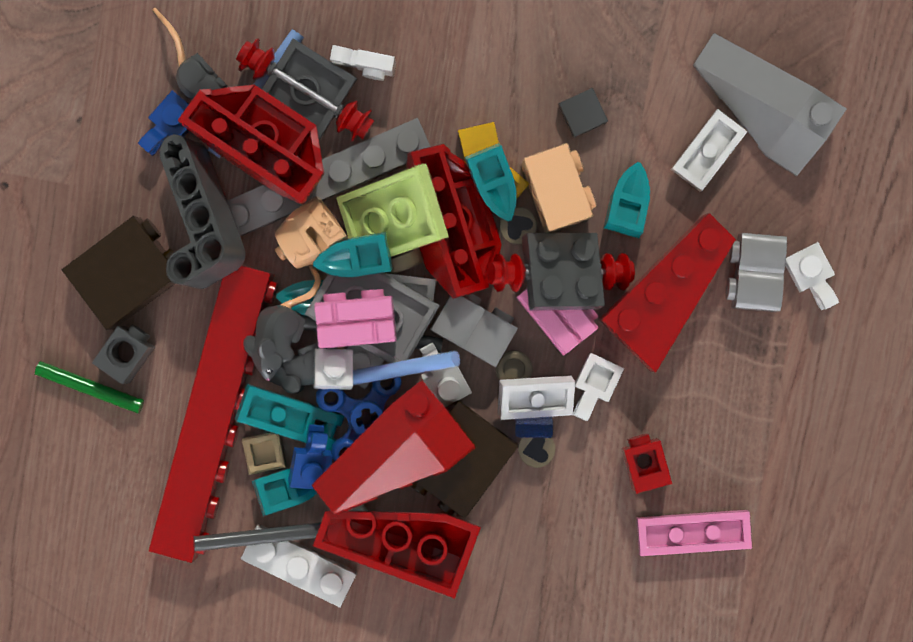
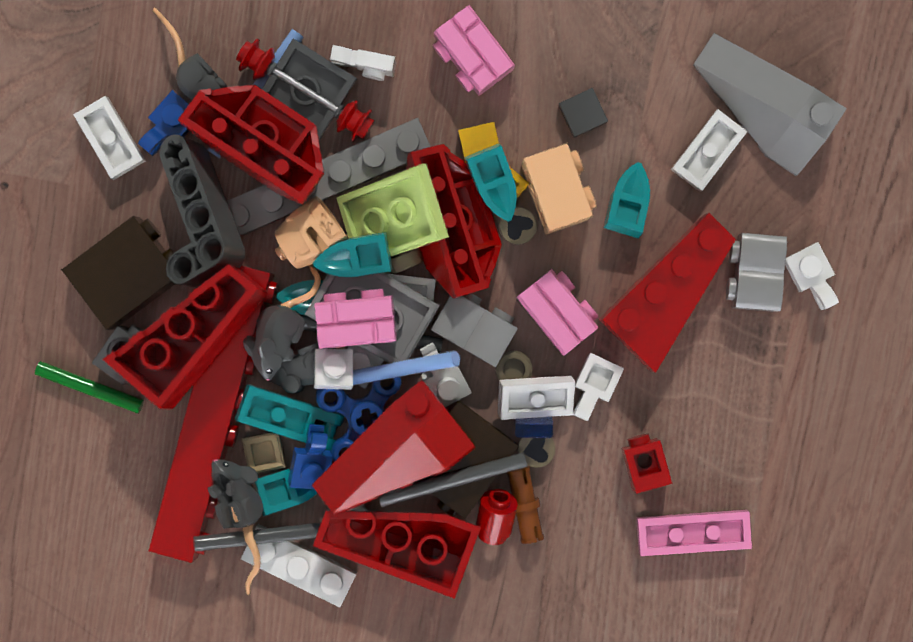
(109, 137): none -> white plate
(187, 338): none -> red wedge
(238, 503): none -> dark grey animal
(454, 479): none -> dark grey piece
(473, 51): none -> bright pink brick
(496, 516): none -> red brick
(527, 510): none -> dark orange pin
(562, 271): dark grey plate -> none

